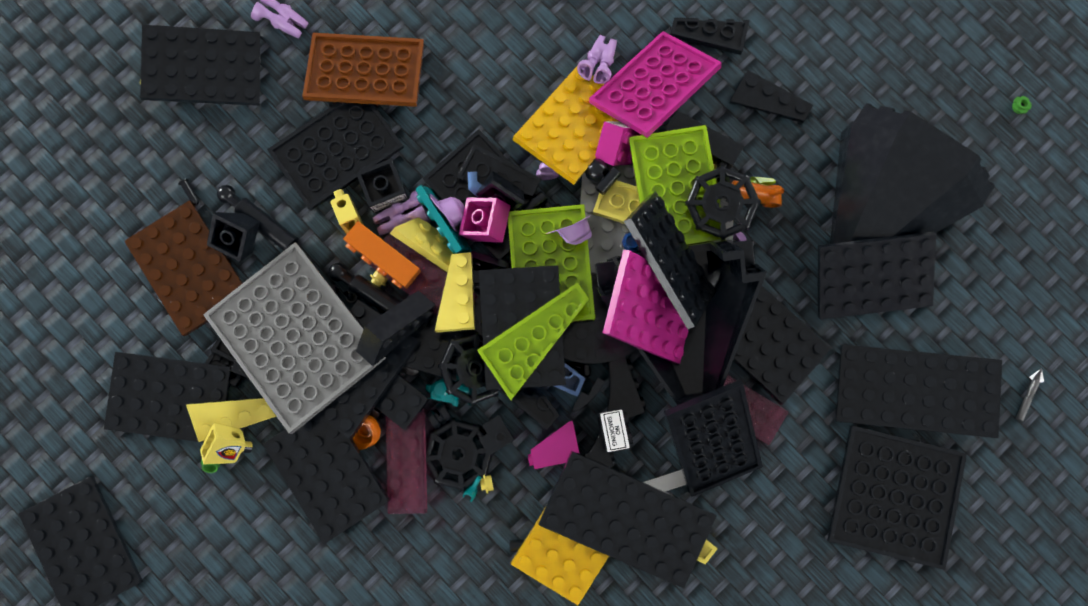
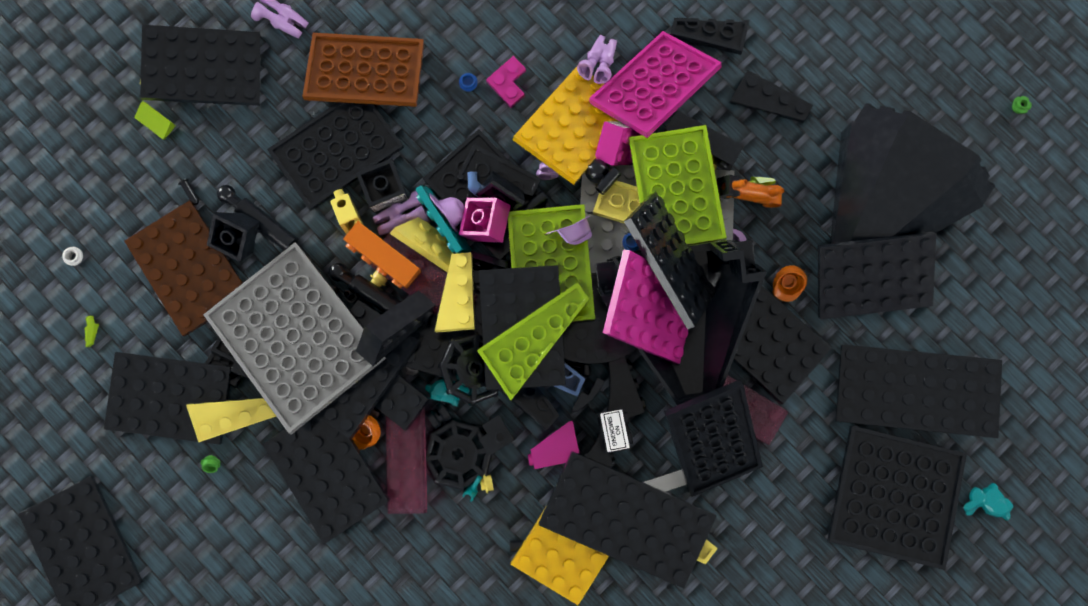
(67, 254): none -> white plate
(90, 331): none -> lime bar
(154, 120): none -> lime slope
(224, 445): light yellow torso -> none
(468, 82): none -> blue plate
(503, 81): none -> dark pink plate
(733, 198): black plate -> none
(789, 283): none -> orange hat
(990, 500): none -> teal animal
(1036, 378): flat silver piece -> none

